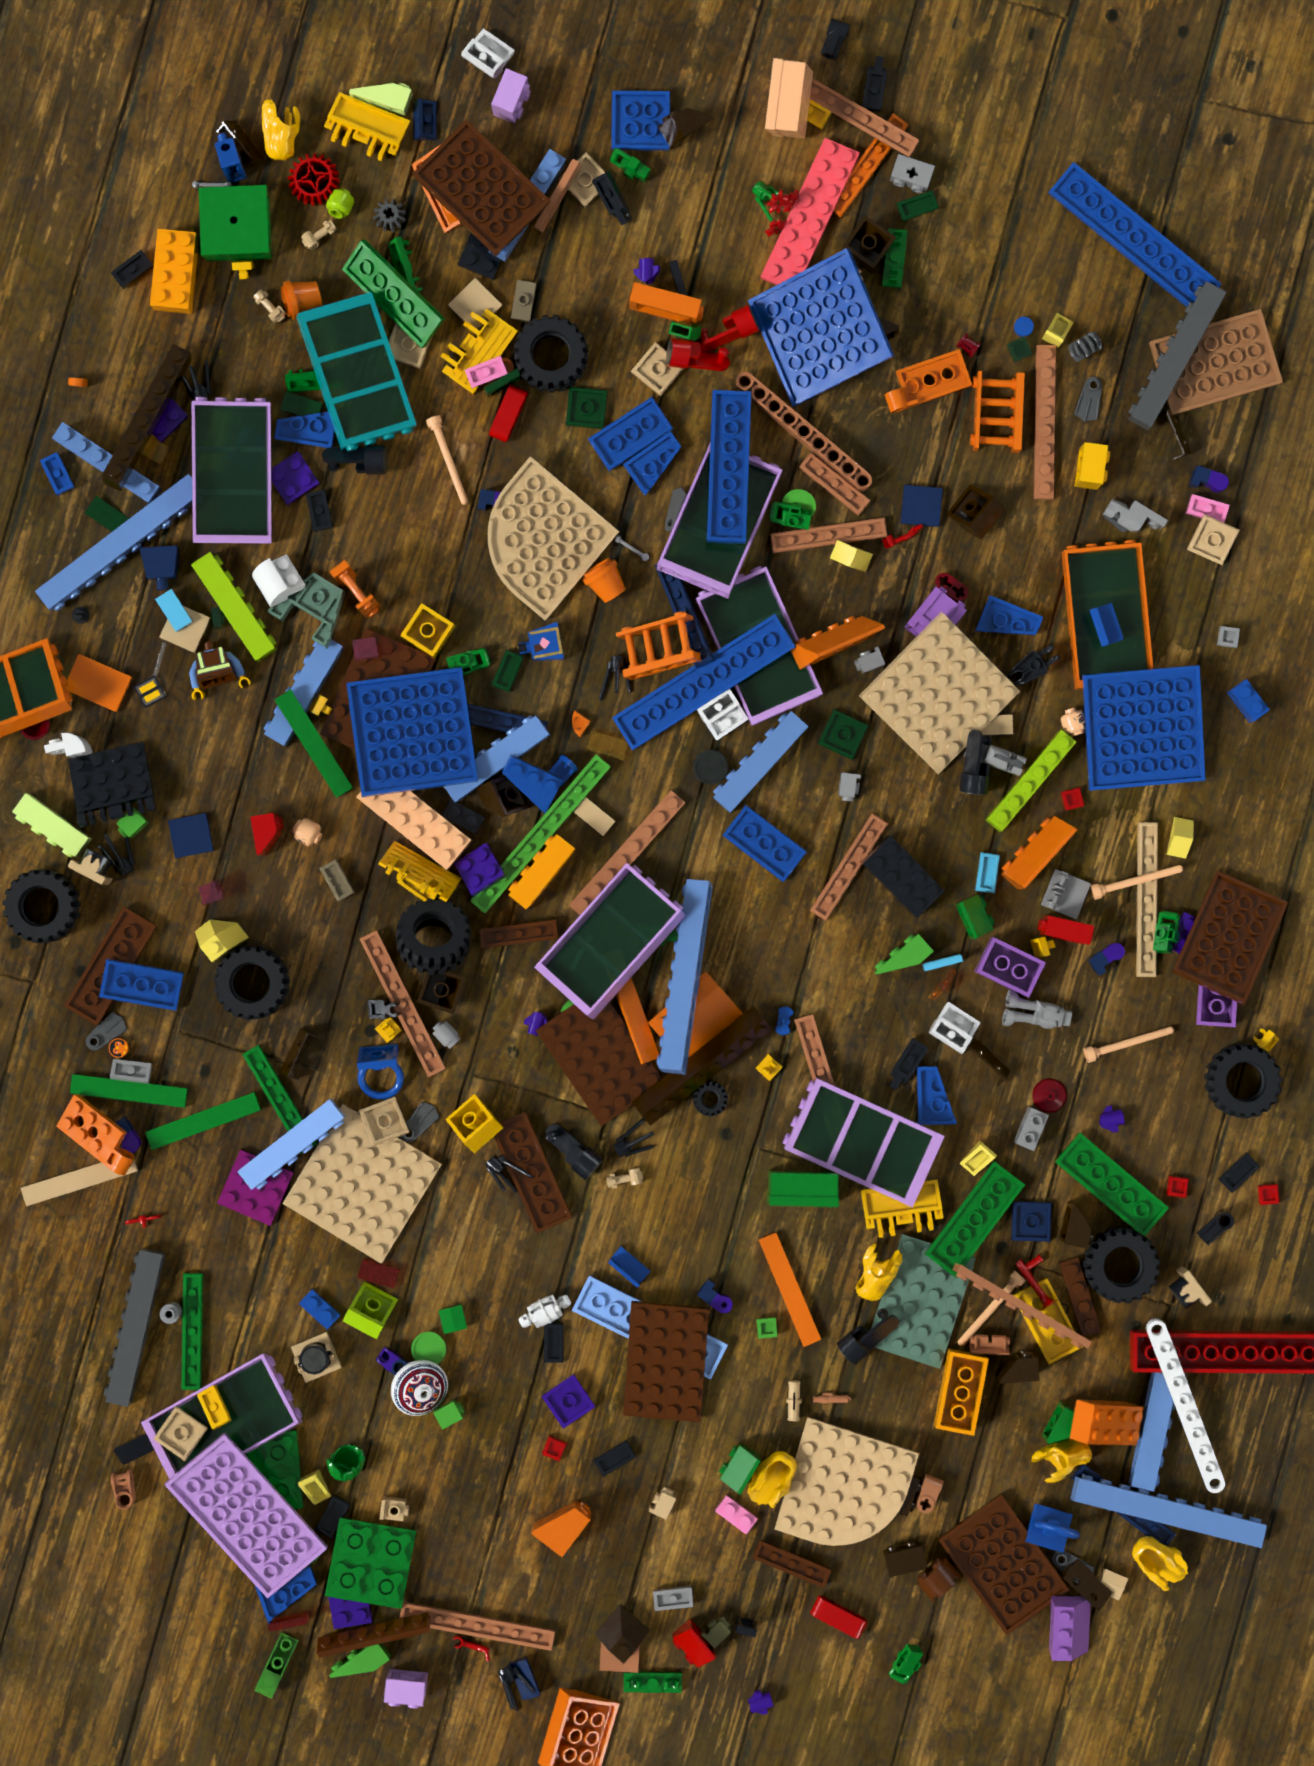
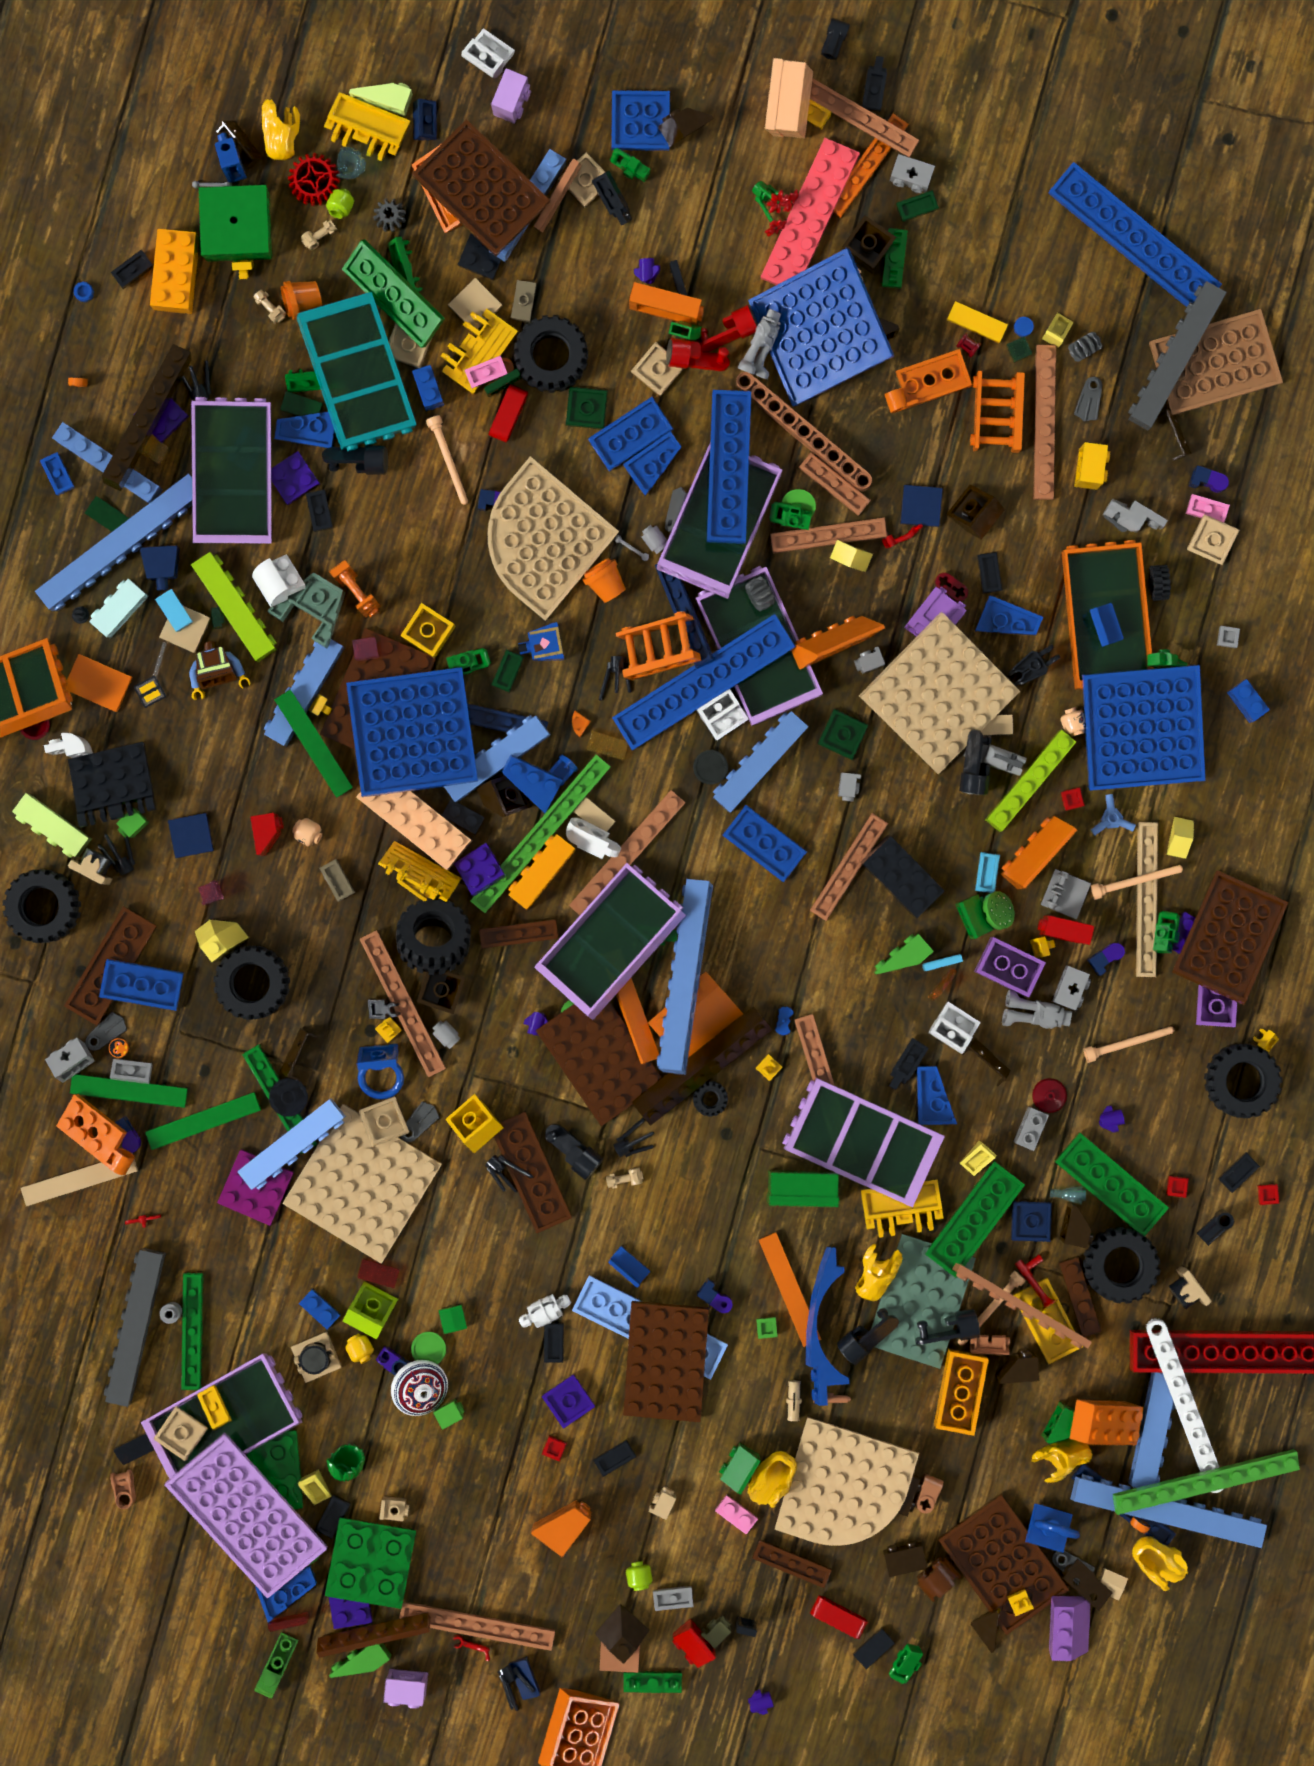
(69, 1060): none -> light grey brick
(83, 291): none -> blue tile
(118, 608): none -> light aqua brick
(288, 1097): none -> black tile
(350, 163): none -> clear light blue hair
(359, 1348): none -> yellow head
(428, 388): none -> blue brick
(591, 838): none -> white piece
(639, 1576): none -> lime head
(654, 539): none -> light grey brick
(760, 593): none -> dark grey gear
(764, 339): none -> light grey piece
(823, 1372): none -> blue slope
(873, 1648): none -> black tile
(966, 1329): none -> black piece
(977, 322): none -> yellow tile
(987, 1628): none -> dark brown tile
(989, 573): none -> black tile
(998, 910): none -> bright green tile
(1020, 1602): none -> yellow tile
(1069, 978): none -> light grey brick
(1073, 1194): none -> clear light blue cone
(1112, 818): none -> medium blue piece
(1140, 1524): none -> orange tile
(1159, 582): none -> black tyre
(1164, 659): none -> green piece
(1205, 1481): none -> bright green plate

